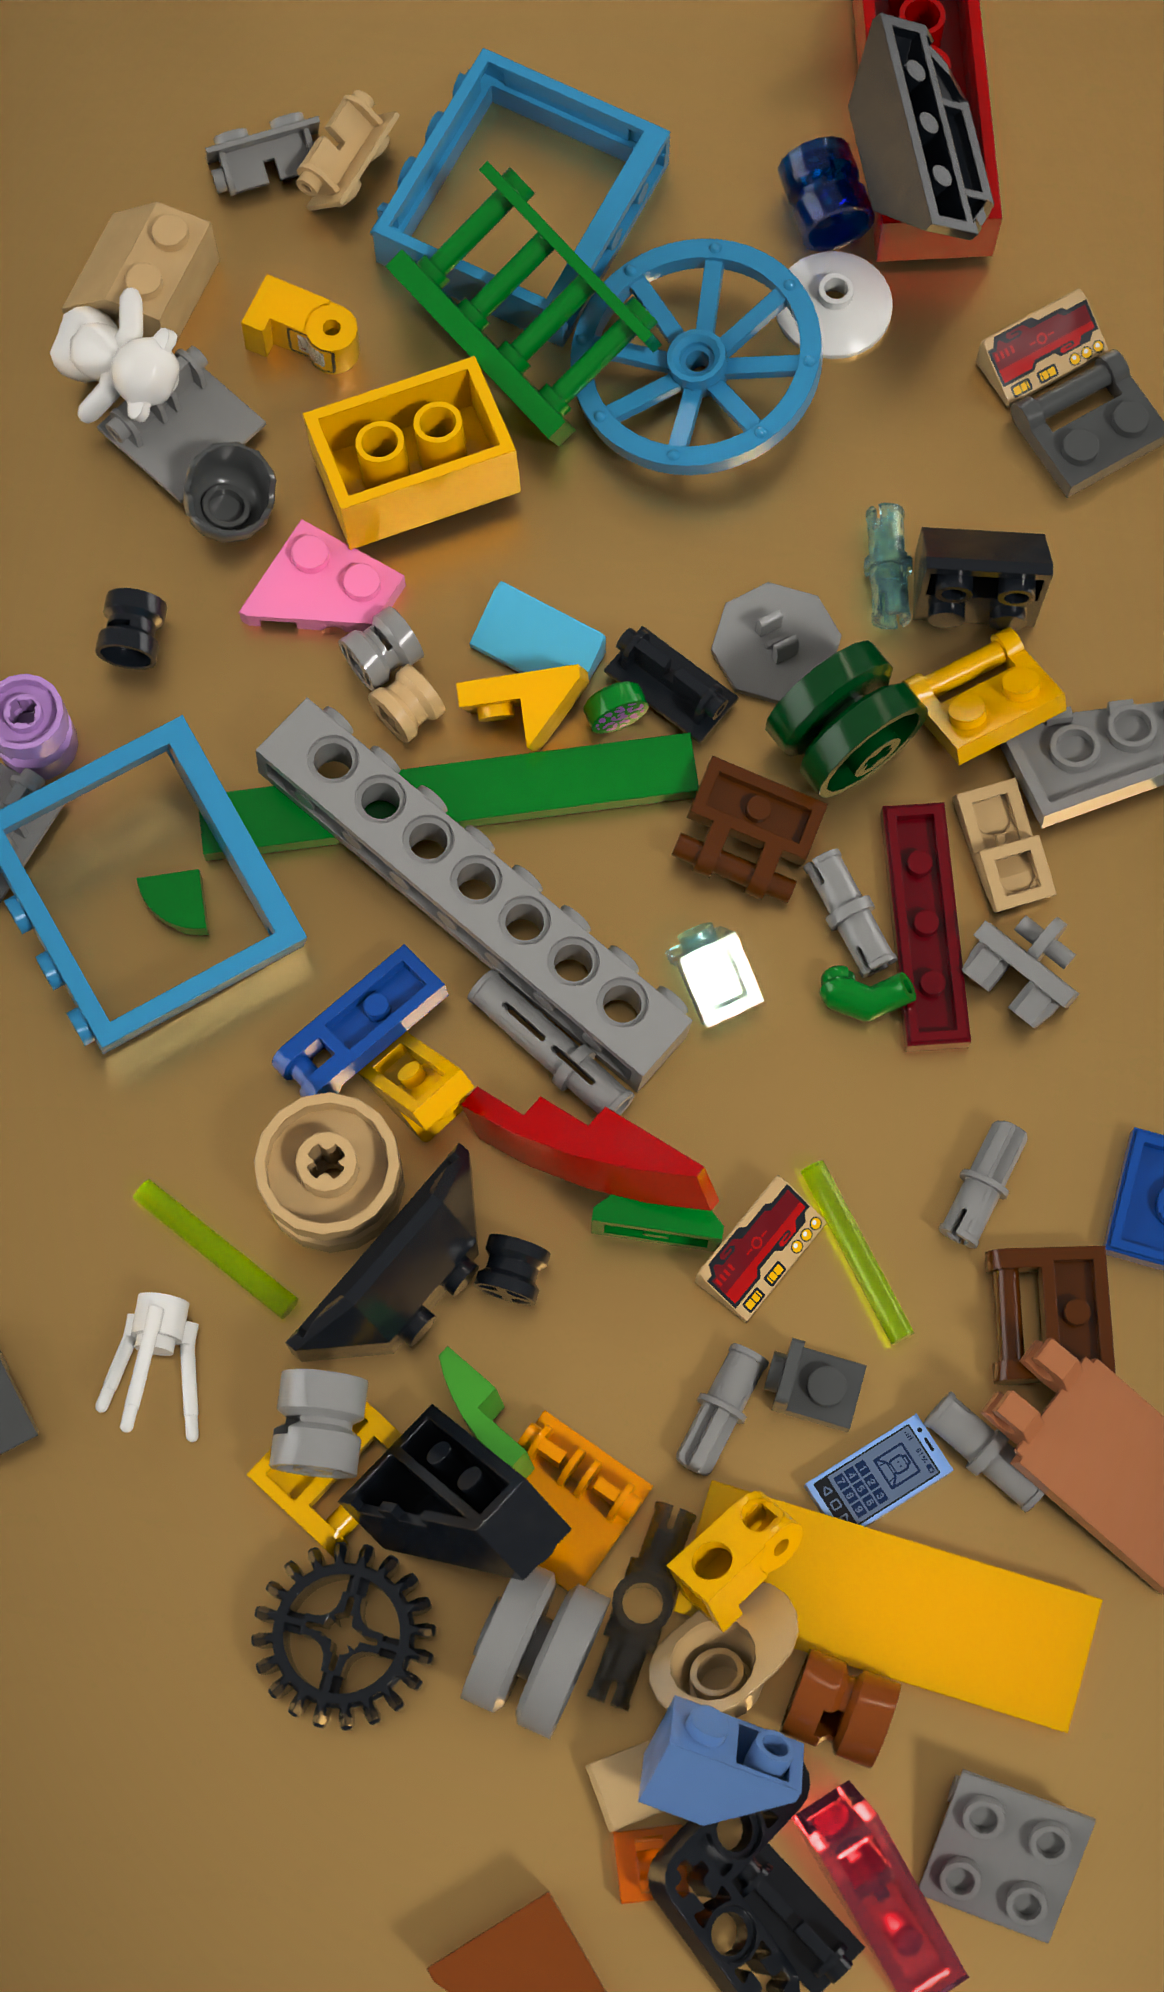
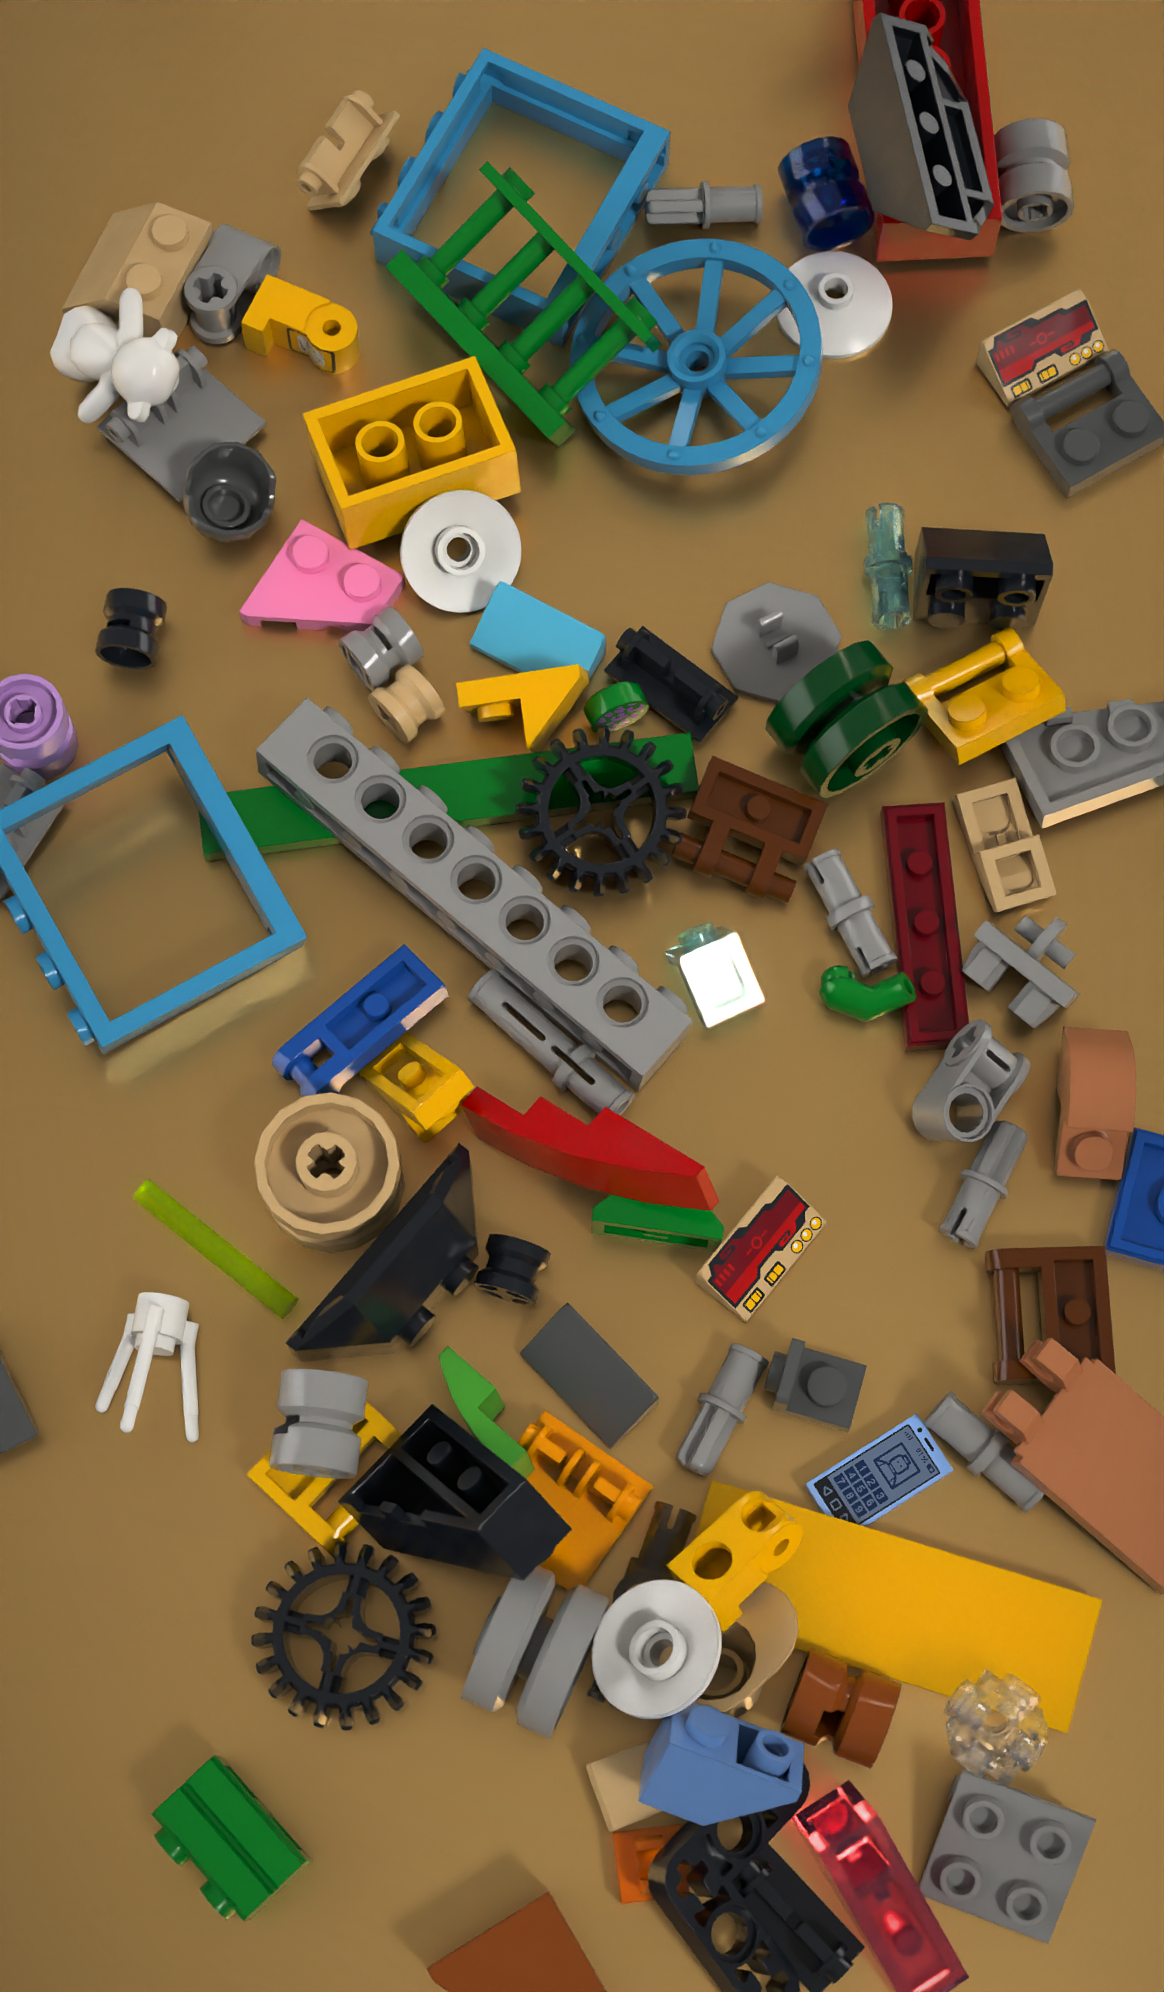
(177, 900): green tile -> none
(227, 282): none -> light grey piece
(229, 1840): none -> green brick
(244, 155): light grey hinge -> none
(490, 556): none -> white dish
(570, 766): none -> black gear
(589, 1376): none -> dark grey slope
(635, 1635): none -> white dish
(703, 205): none -> light grey axle
(857, 1252): clear neon green bar -> none
(977, 1077): none -> light grey piece
(1002, 1748): none -> clear brick
(1033, 175): none -> light grey wheel
(1096, 1102): none -> nougat brick

